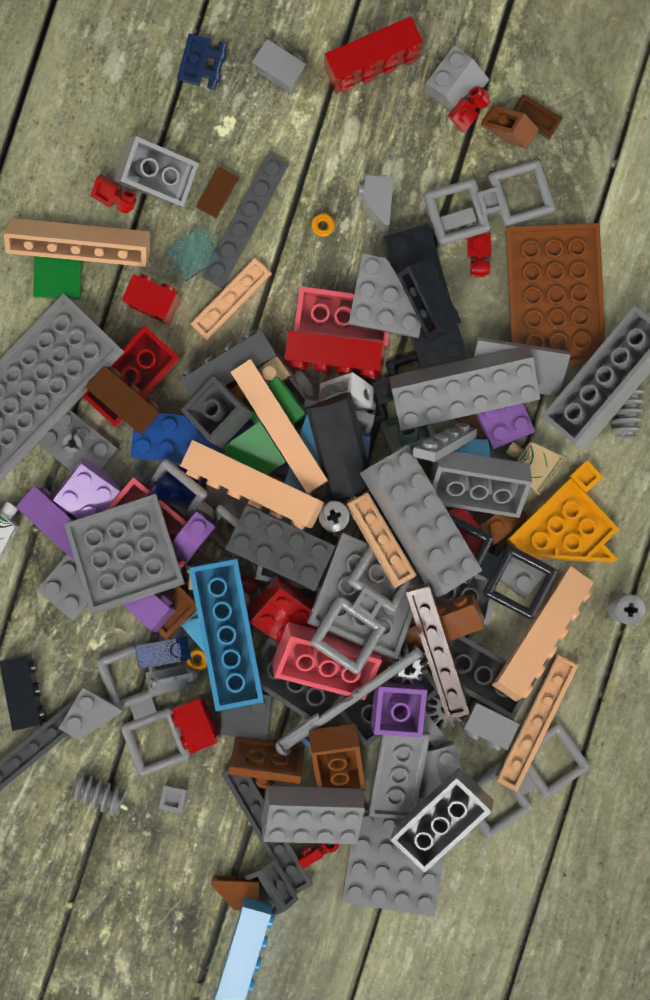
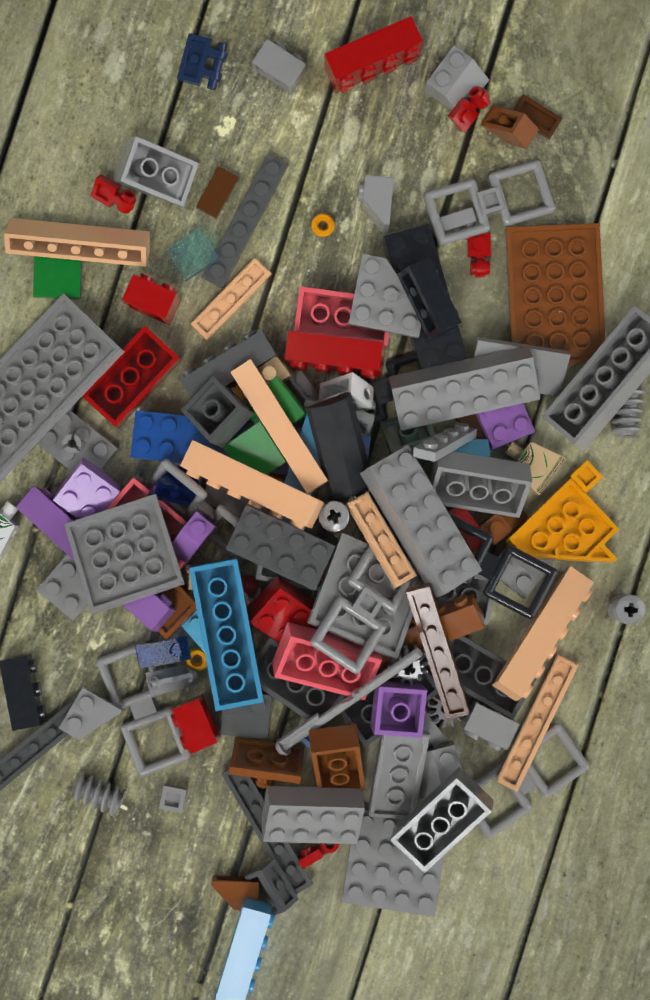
(124, 399): reddish brown brick -> none

